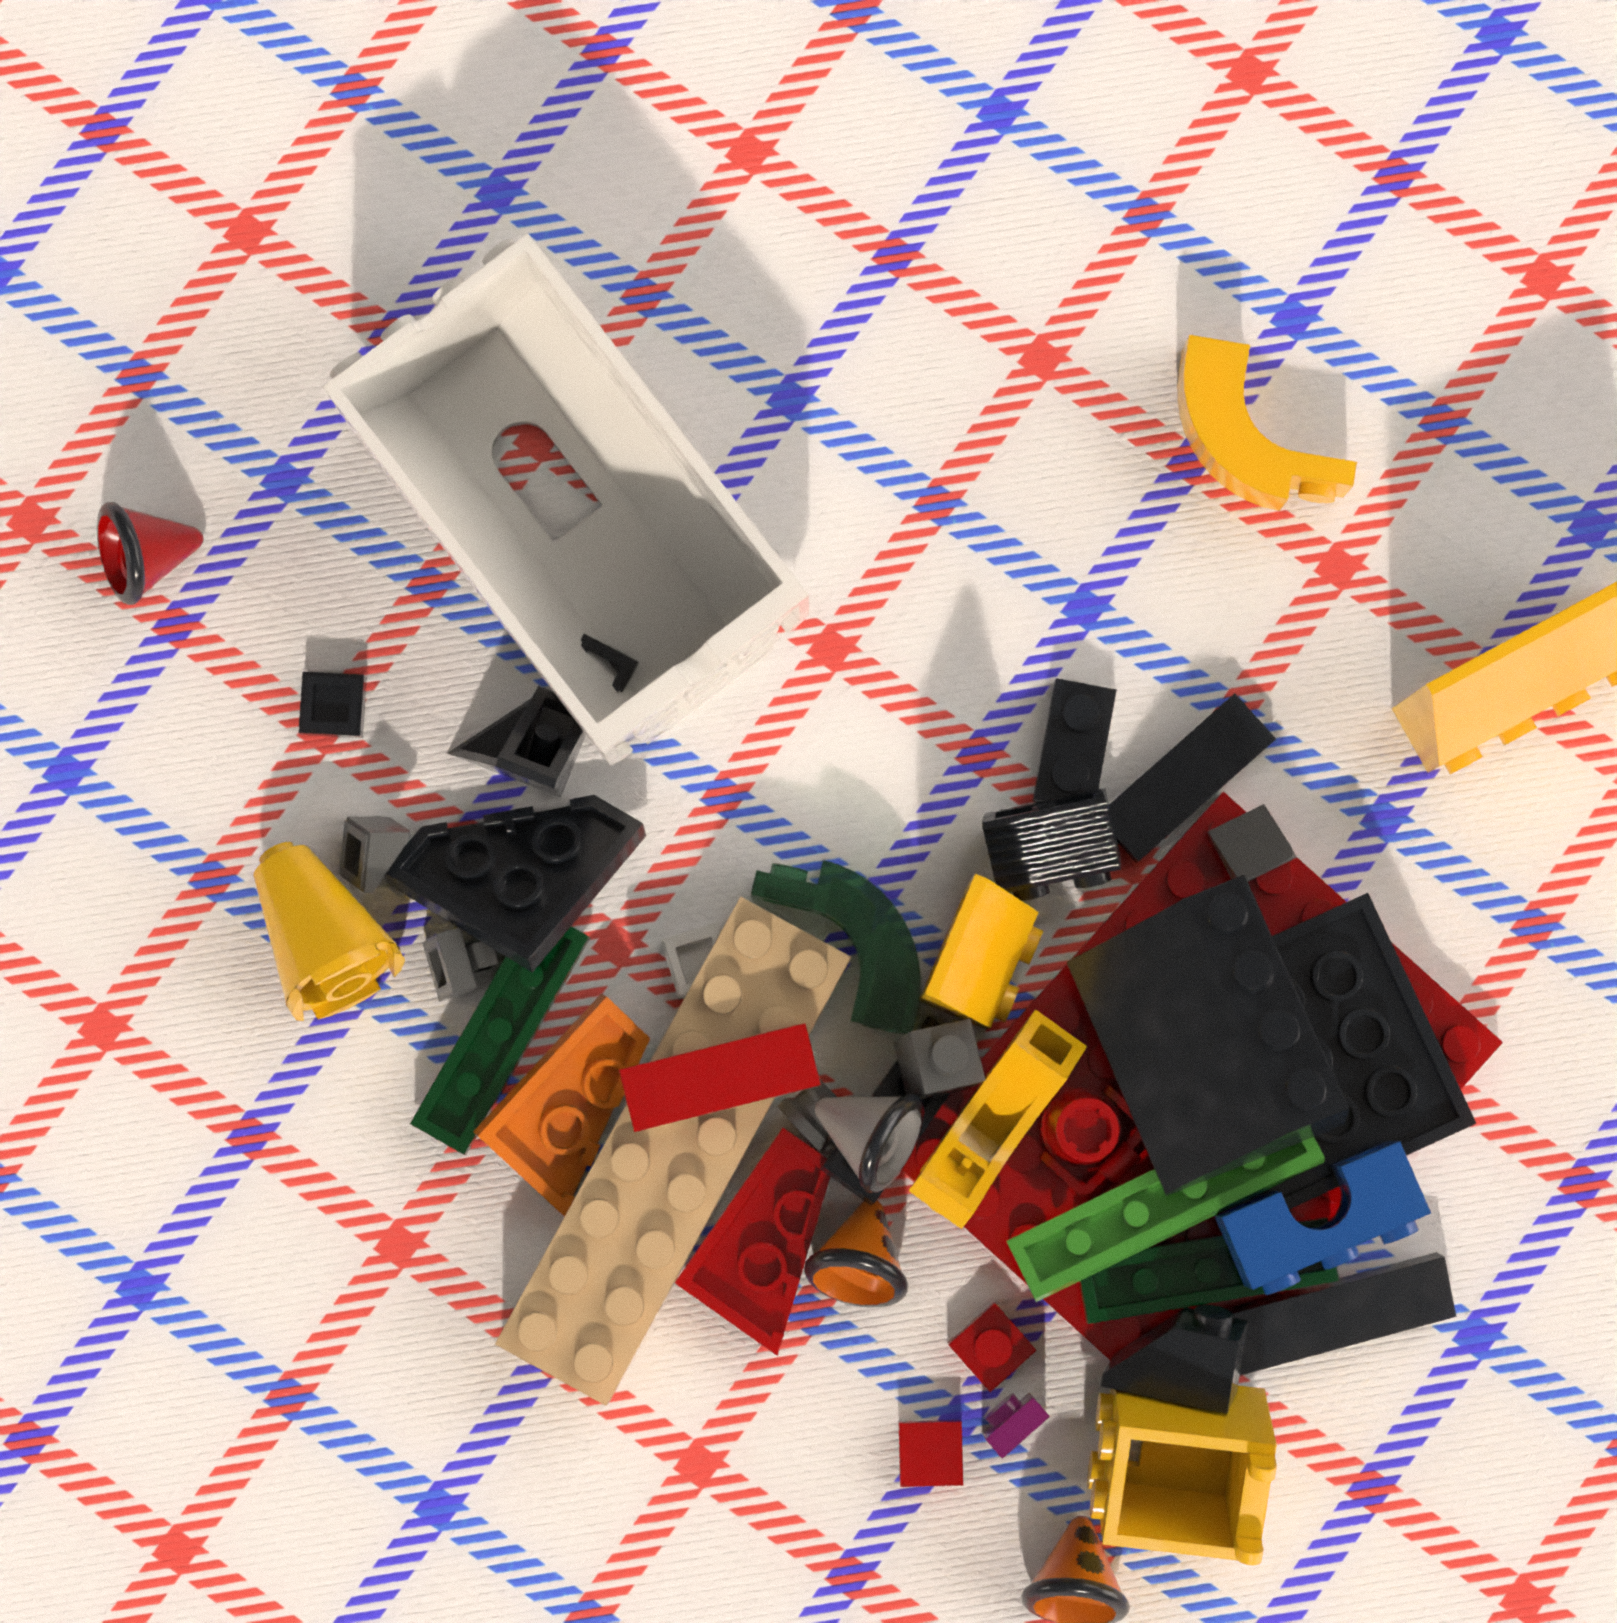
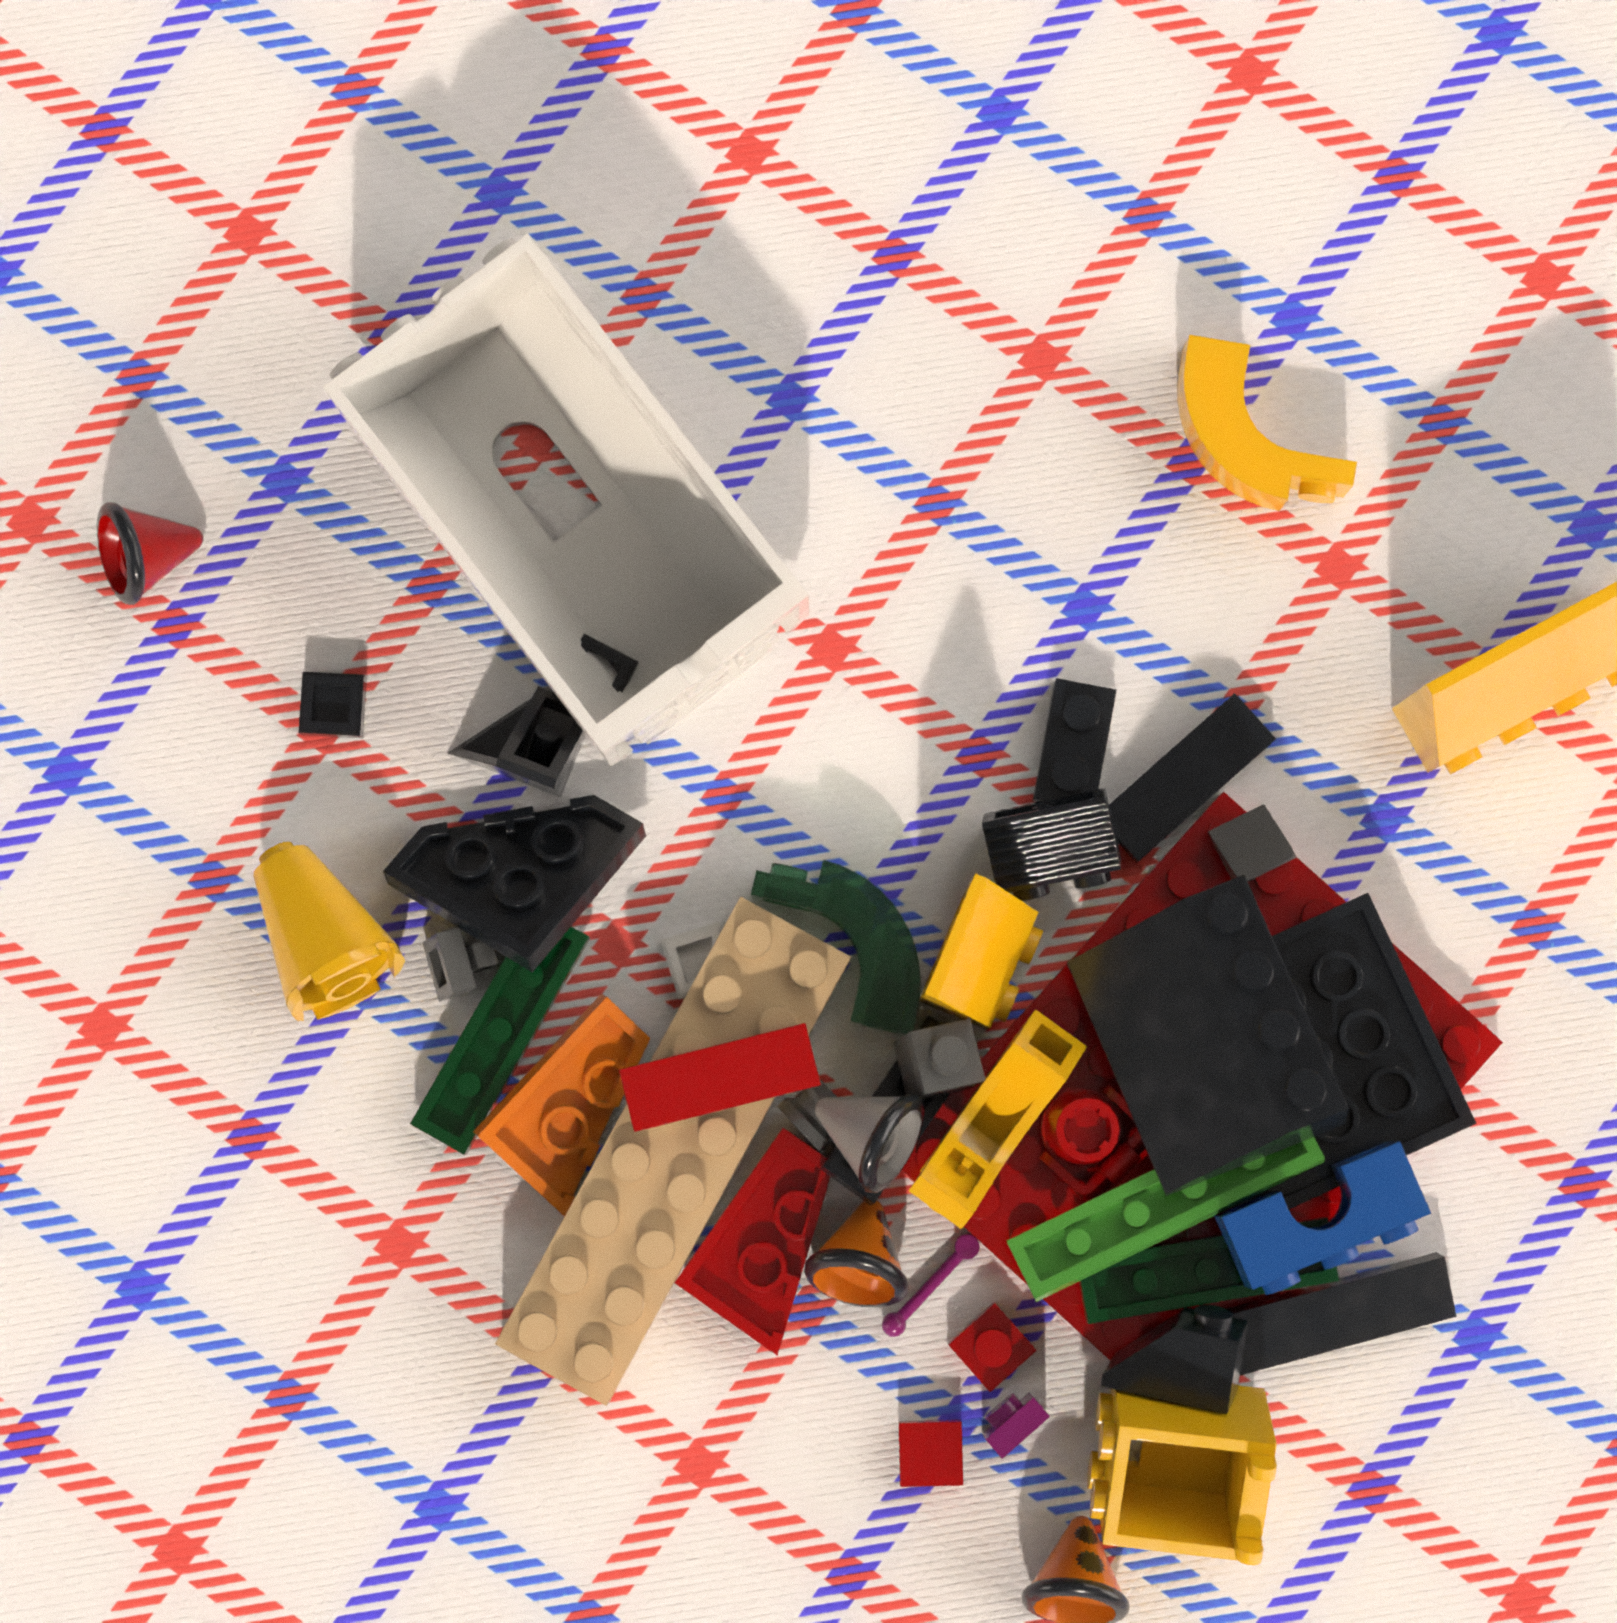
(370, 849): dark grey slope -> none
(965, 1248): none -> magenta hinge

